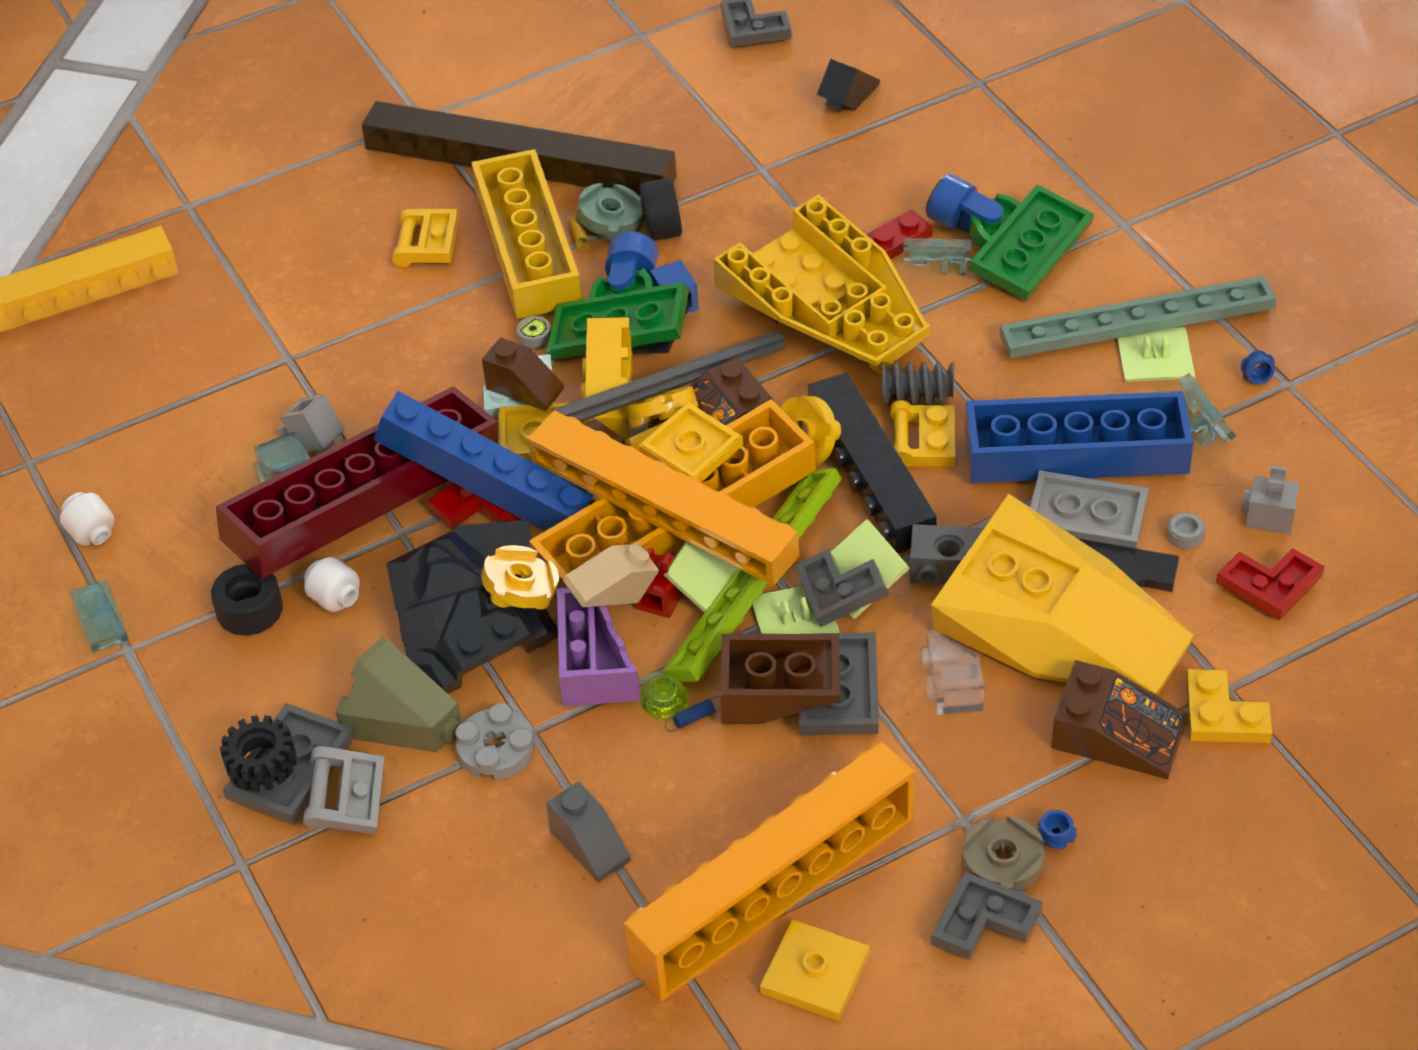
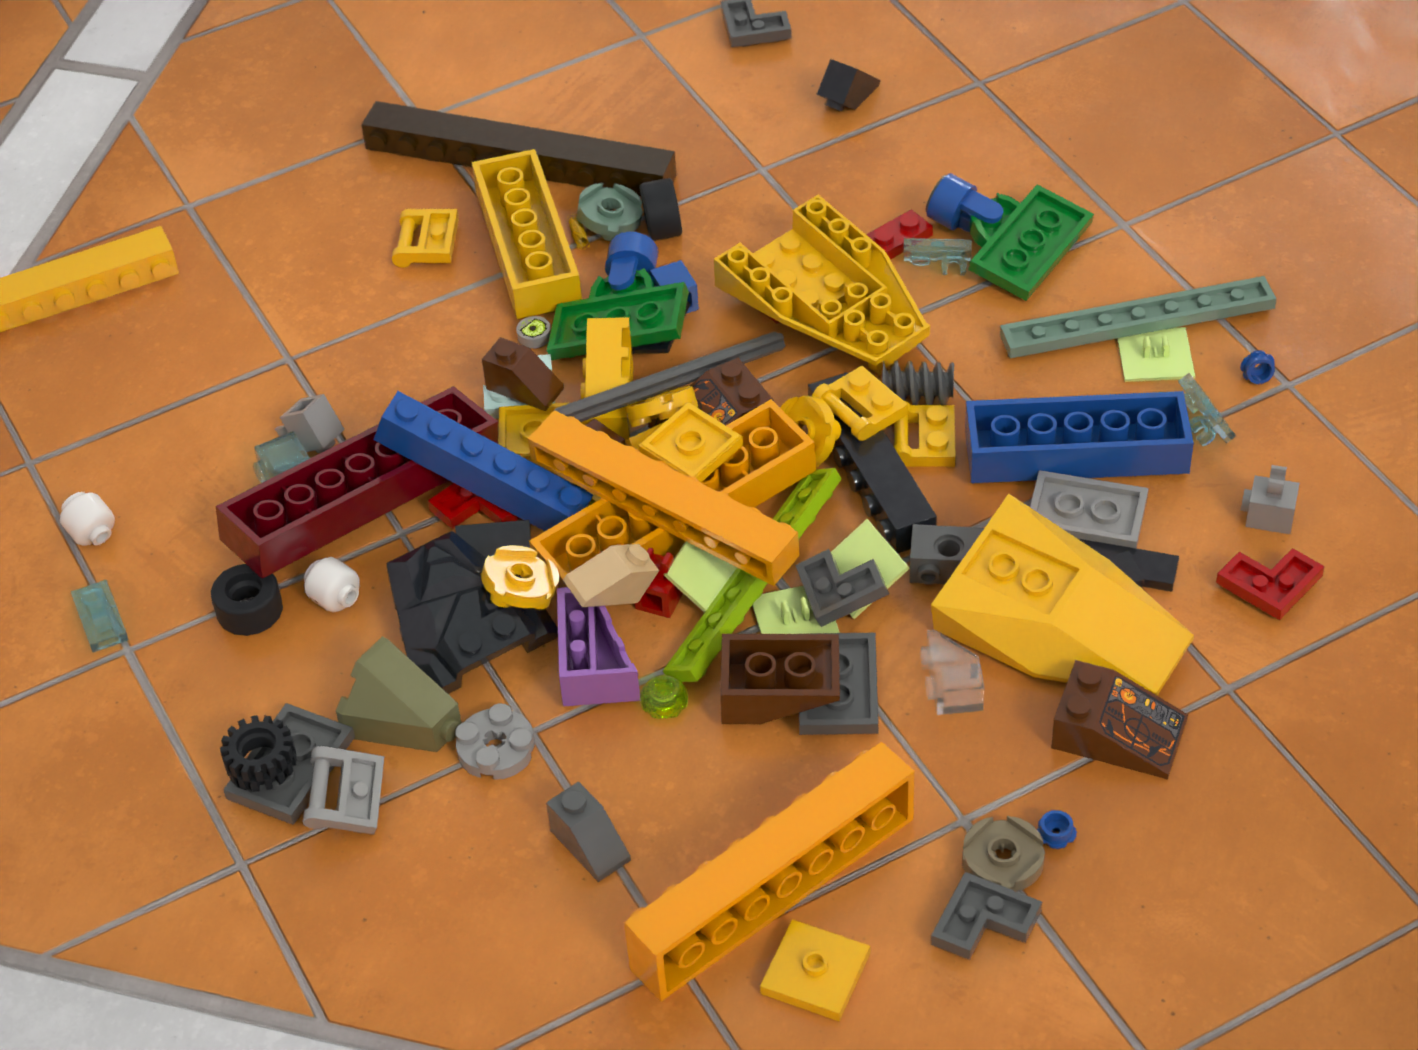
(693, 713): blue piece -> none
(868, 397): none -> yellow plate
(1186, 531): light grey tile -> none
(1220, 720): yellow plate -> none

